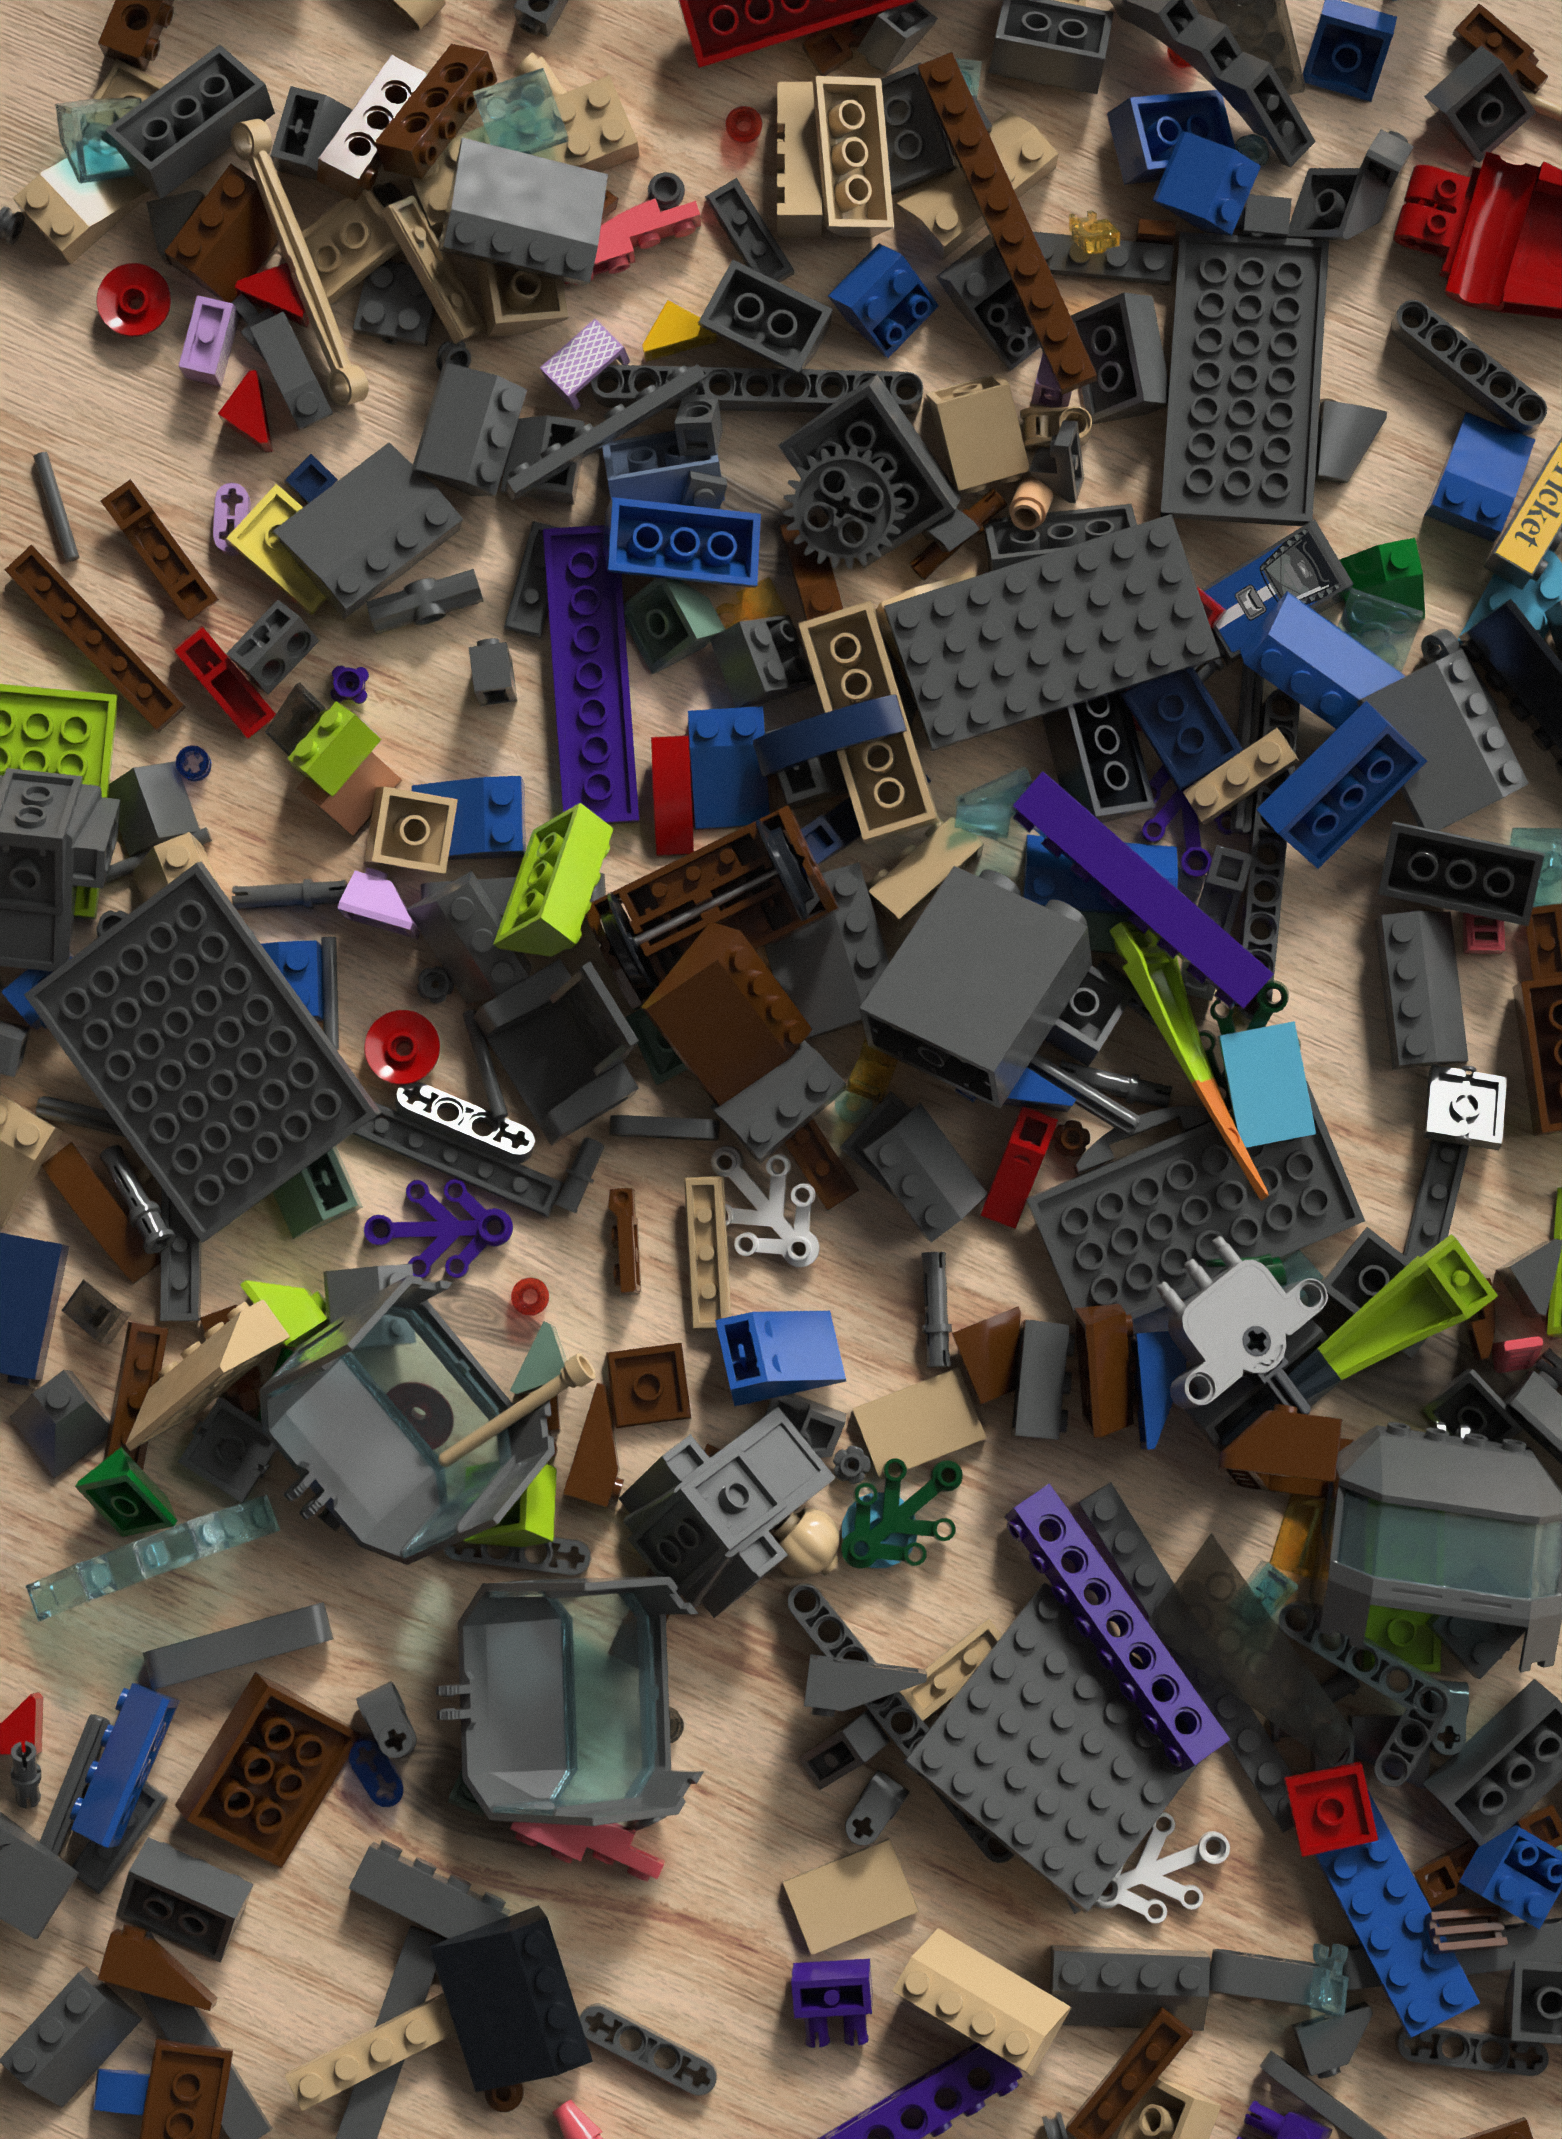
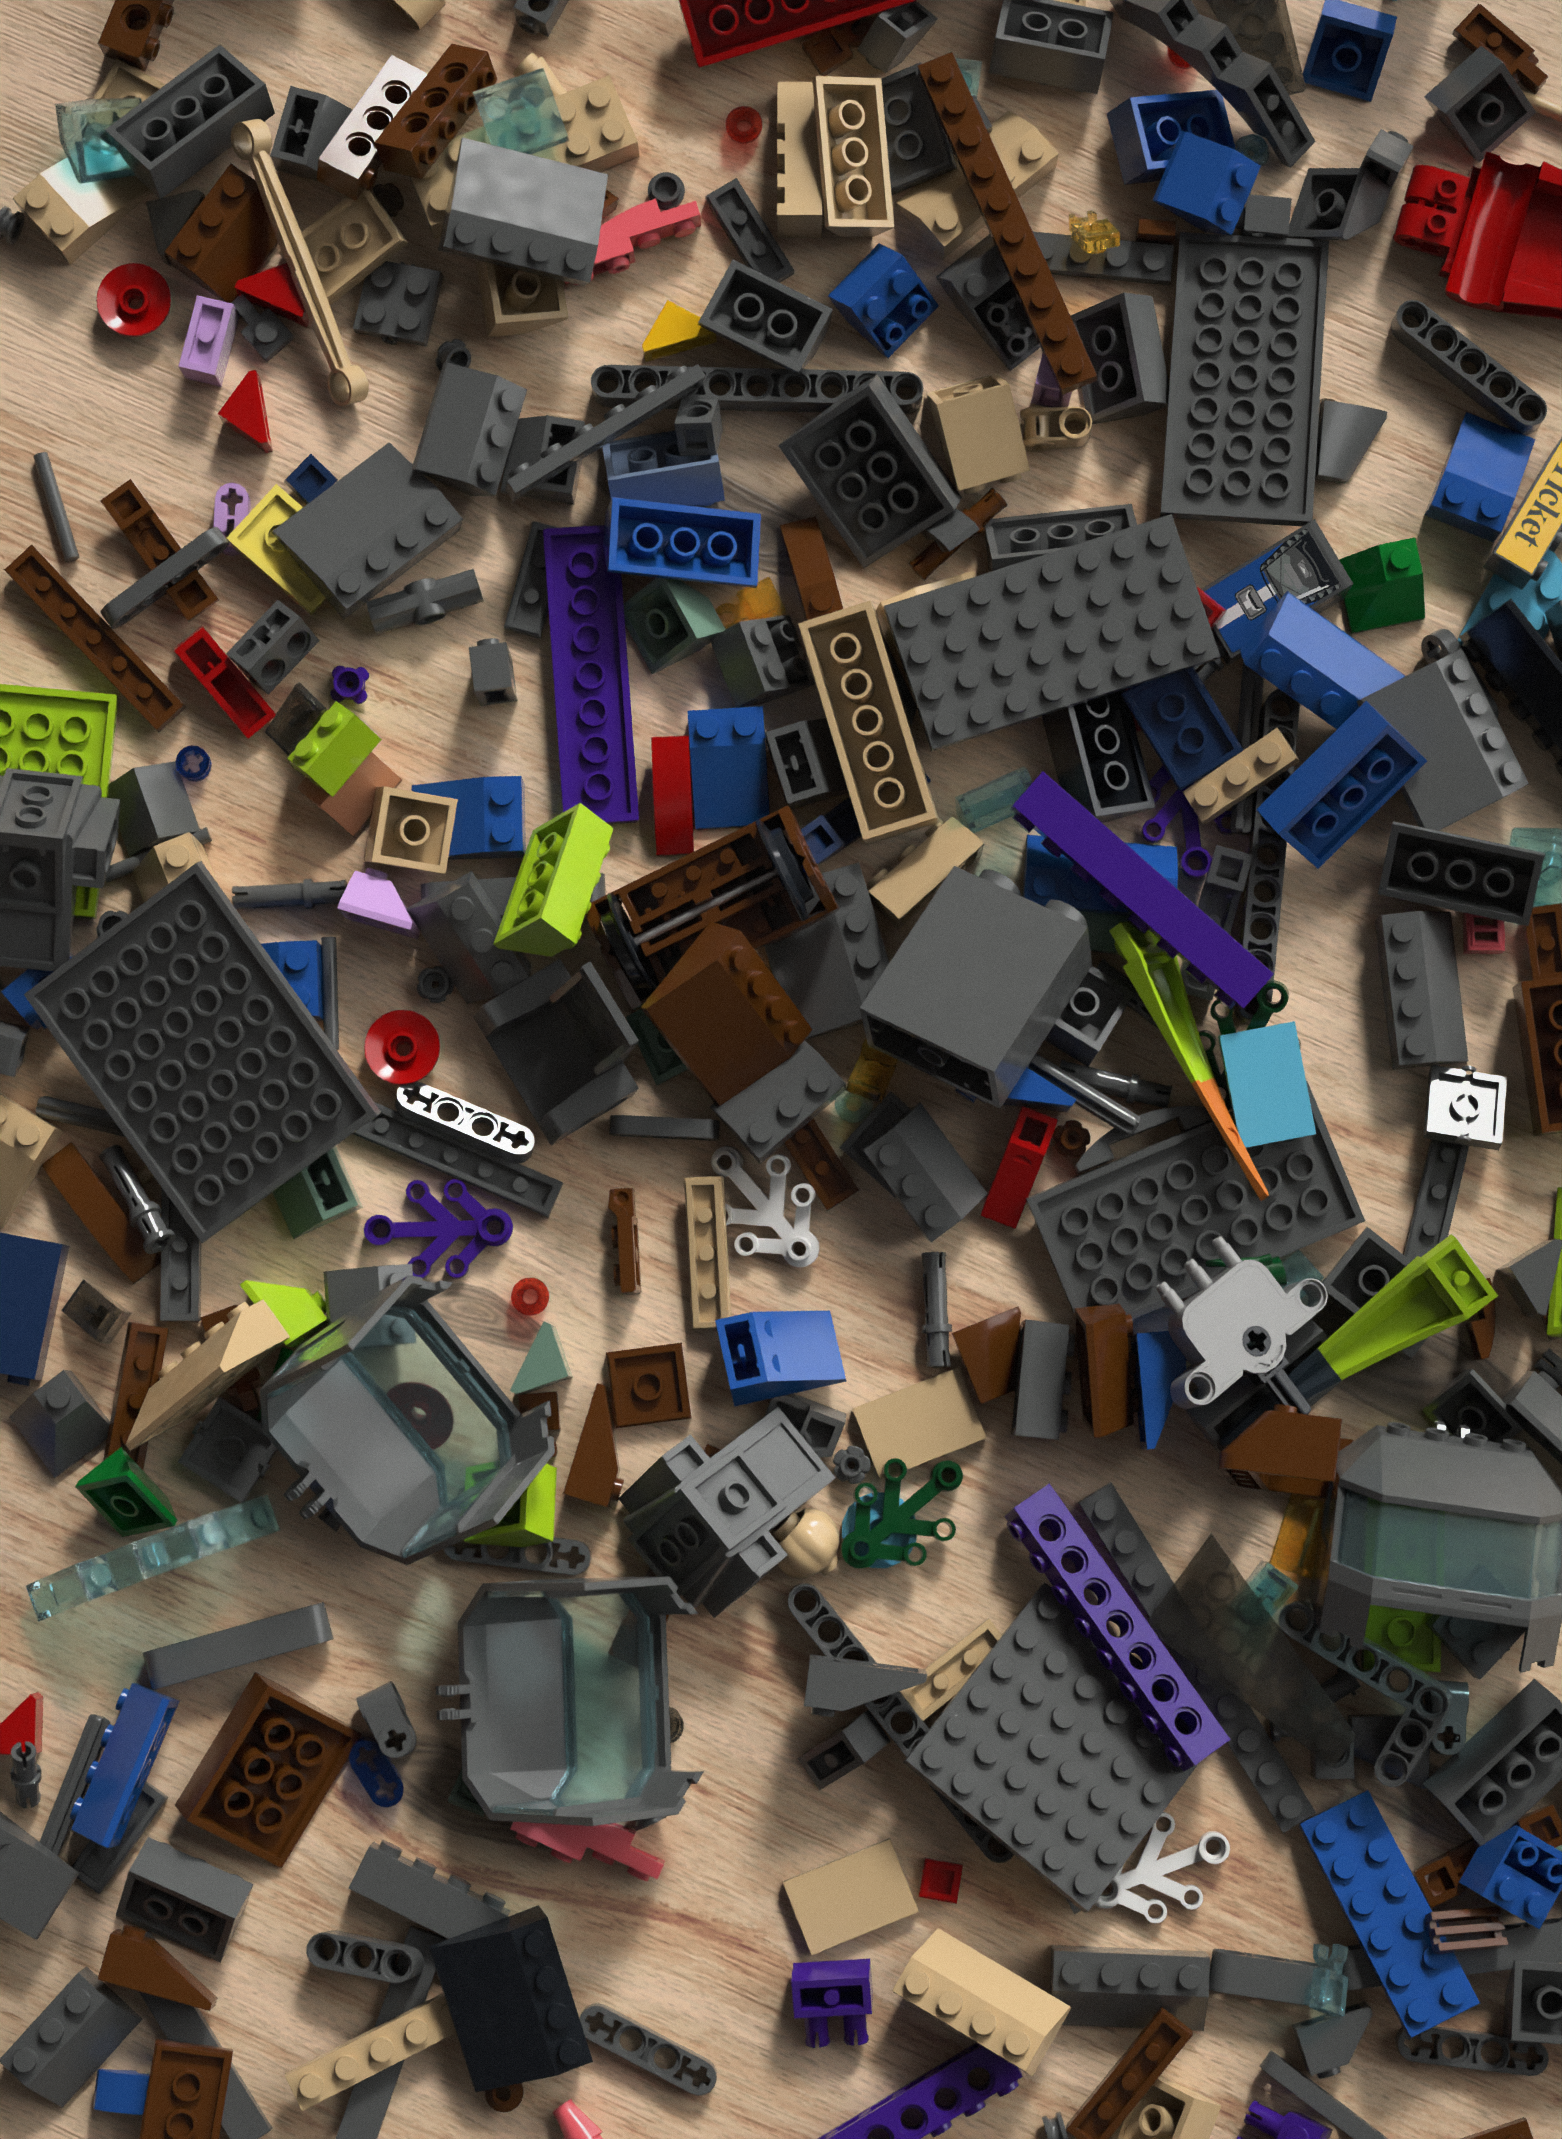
(164, 576): none -> dark grey beam
(291, 370): dark grey slope -> none
(347, 1956): none -> dark grey beam
(433, 269): tan tile -> none
(485, 1066): dark grey bar -> none
(575, 1373): tan piece -> none
(580, 1174): dark grey axle -> none
(582, 361): lavender panel -> none
(703, 490): dark grey plate -> none
(829, 733): dark blue slope -> none
(831, 539): dark grey gear -> none
(879, 1803): dark grey piece -> none
(940, 1880): none -> red tile
(984, 820): clear light blue cone -> none
(1030, 503): light nougat brick -> none
(1062, 463): dark grey slope -> none
(1331, 1809): red plate -> none
(1381, 626): clear light blue plate -> none
(1516, 1354): coral slope -> none

